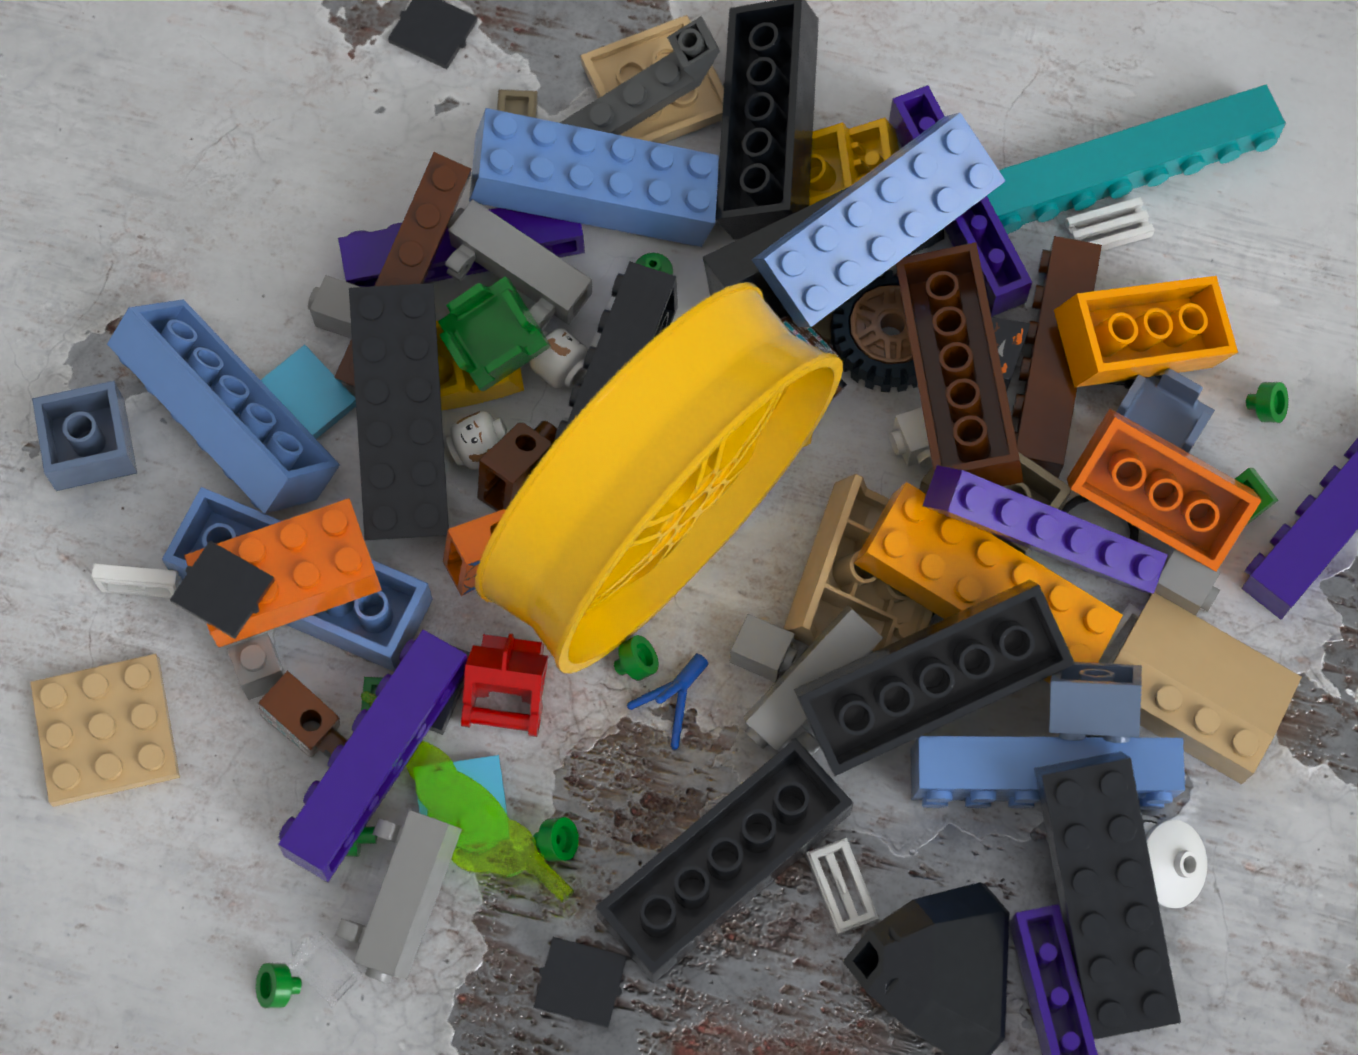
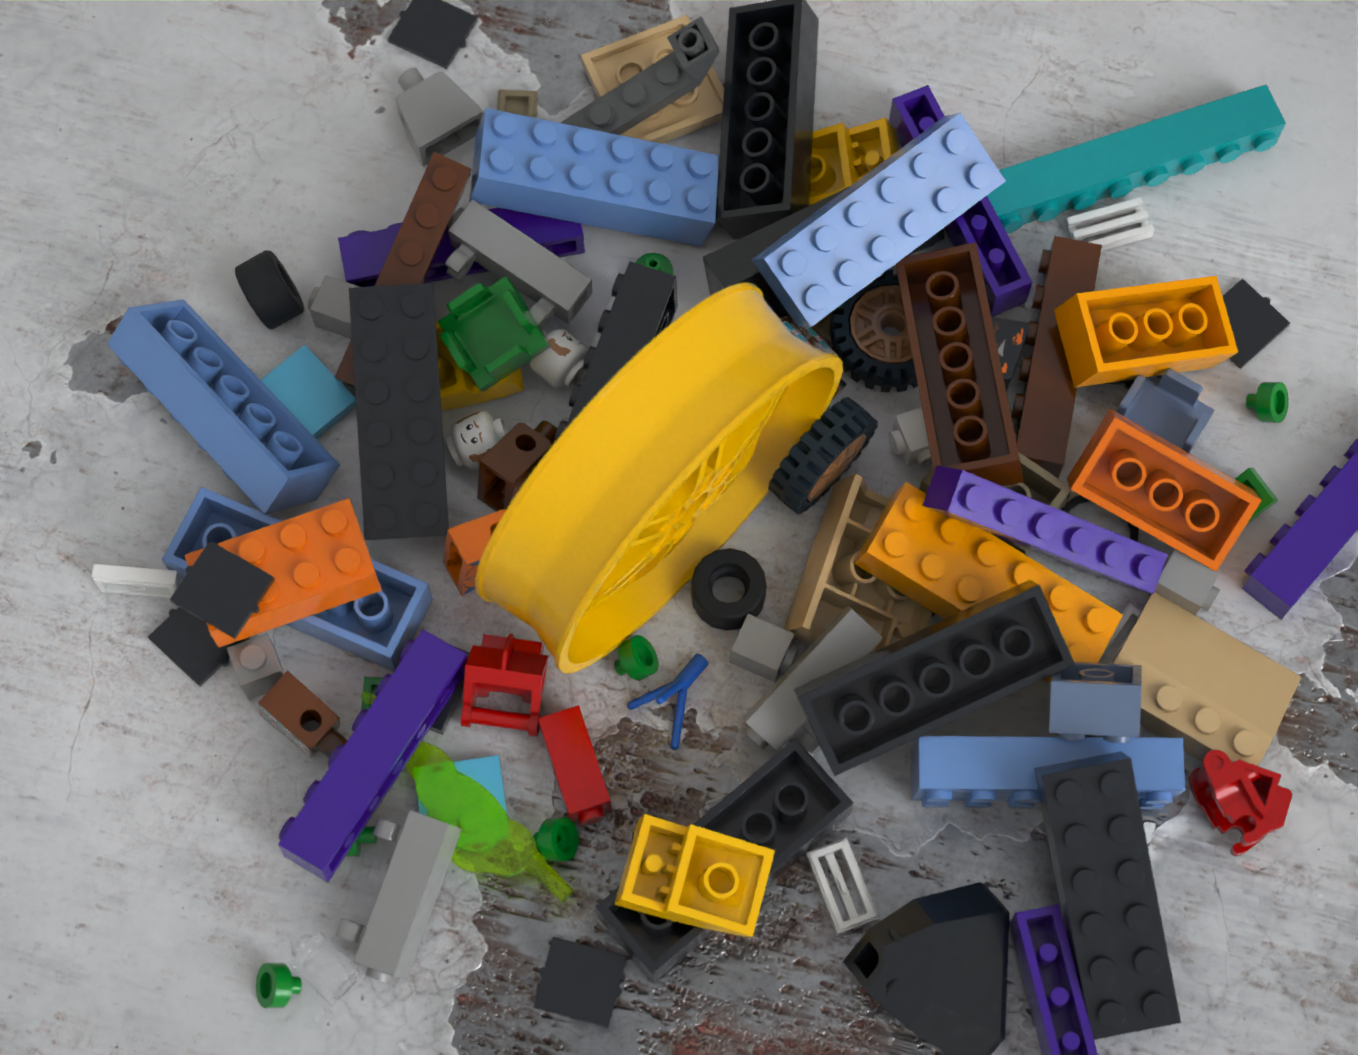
(84, 436): sand blue brick -> none
(104, 730): tan plate -> none
(190, 645): none -> black piece
(269, 289): none -> black tyre
(435, 113): none -> light grey torso
(575, 766): none -> red brick
(694, 876): none -> yellow slope
(728, 564): none -> black tyre
(822, 455): none -> black wheel
(1176, 862): white dish -> none
(1239, 798): none -> red piece
(1252, 321): none -> black piece

